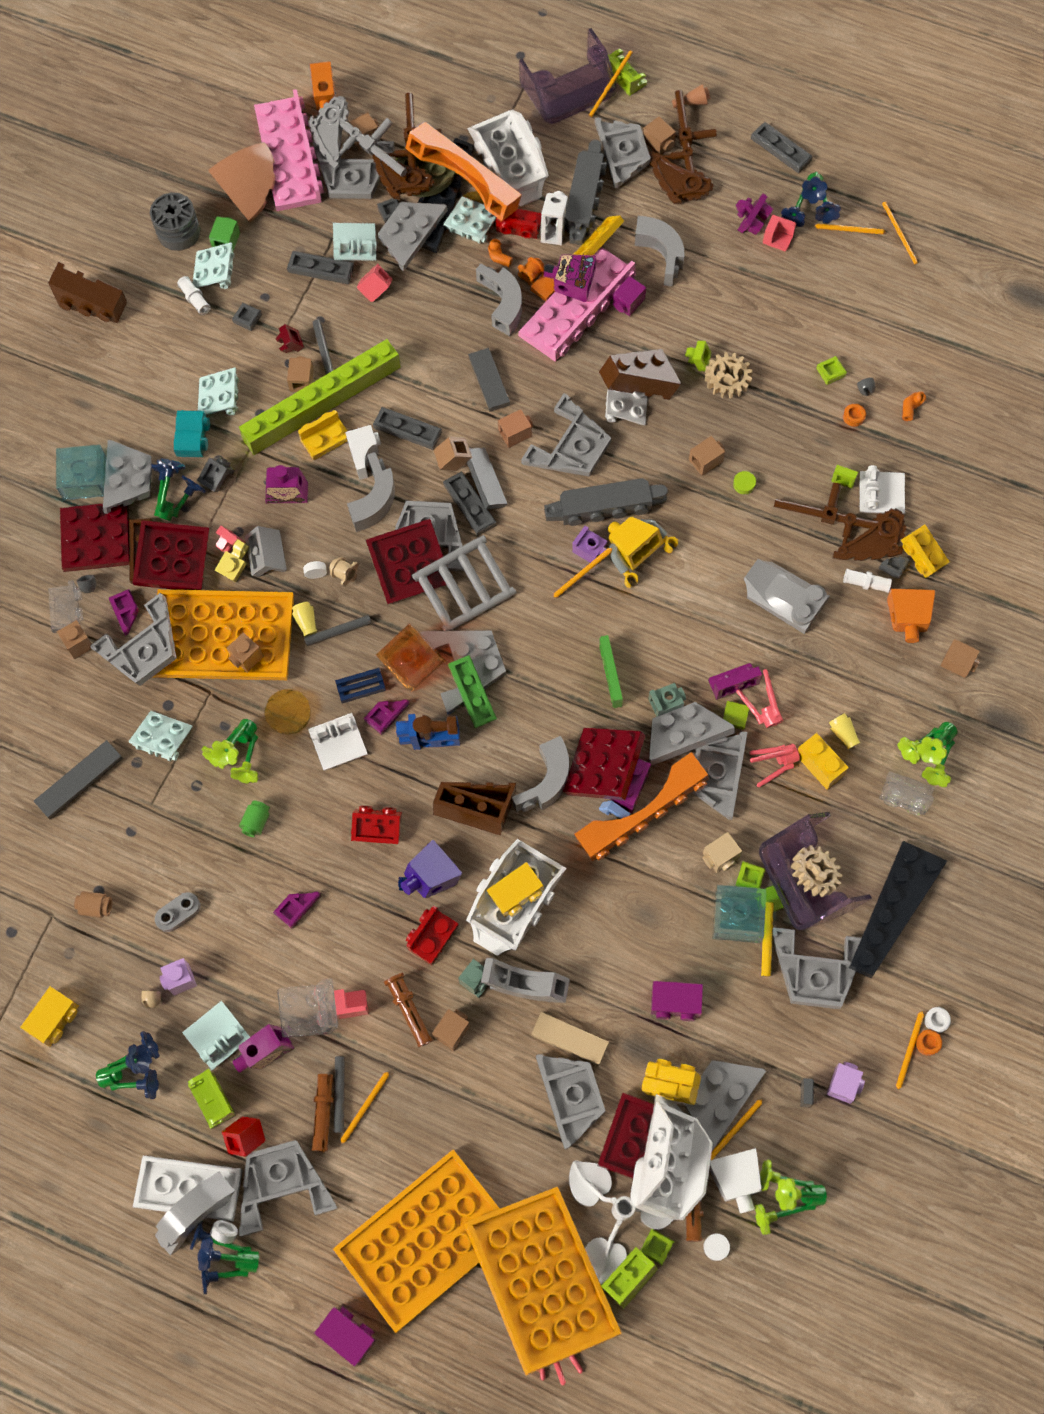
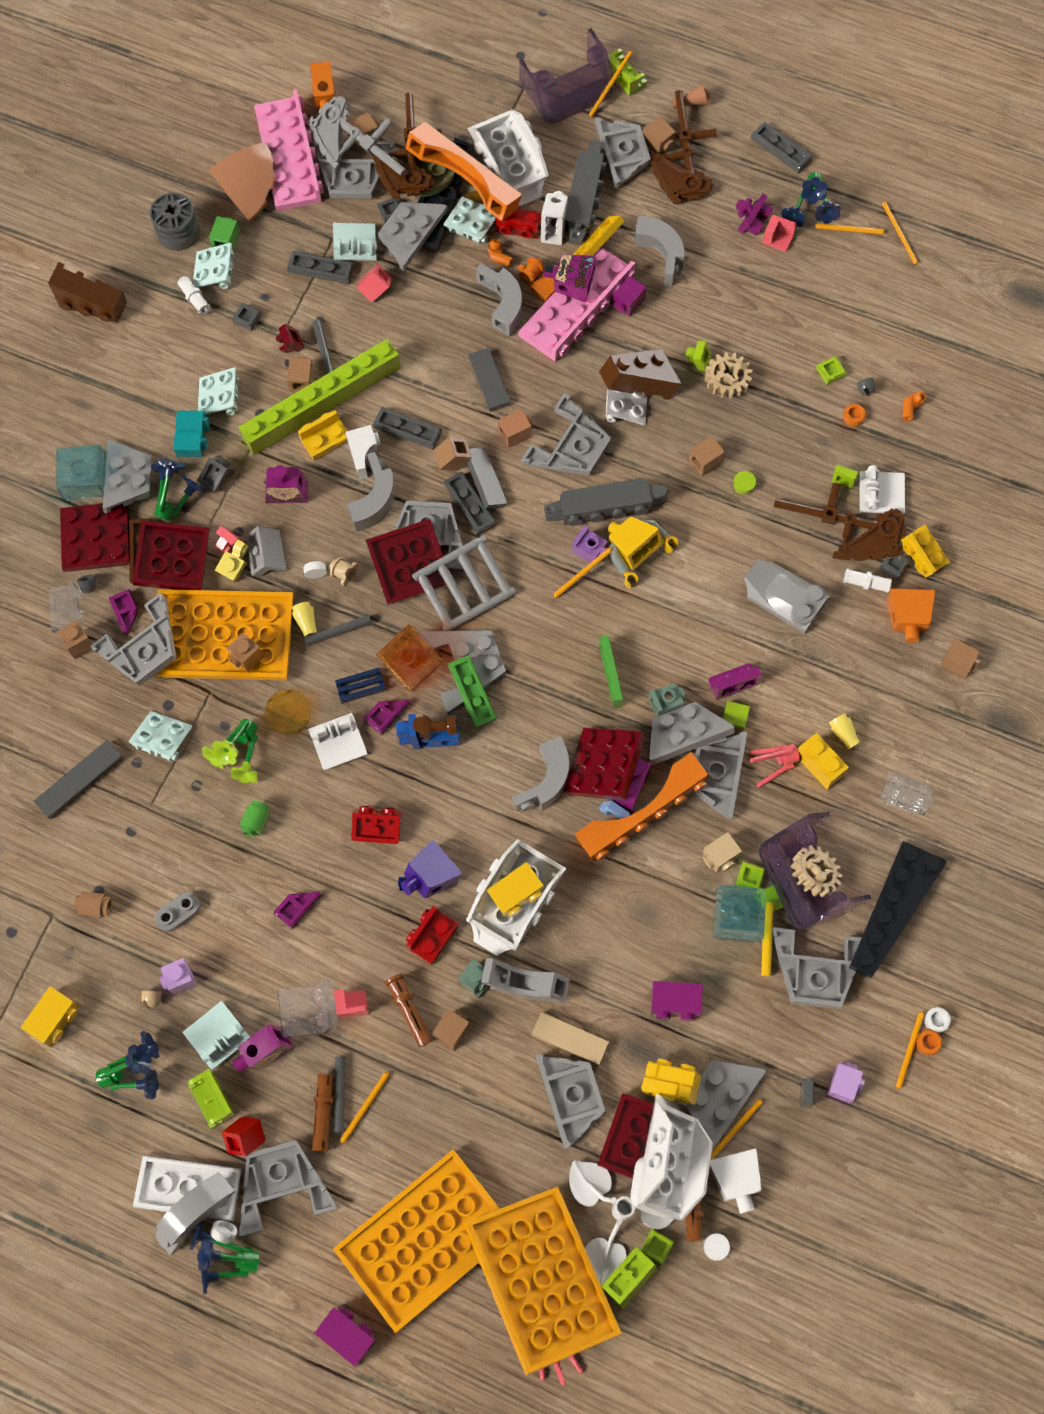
(475, 805): reddish brown wedge -> none
(771, 714): coral plant -> none
(787, 1195): lime plant -> none
(931, 751): lime plant -> none

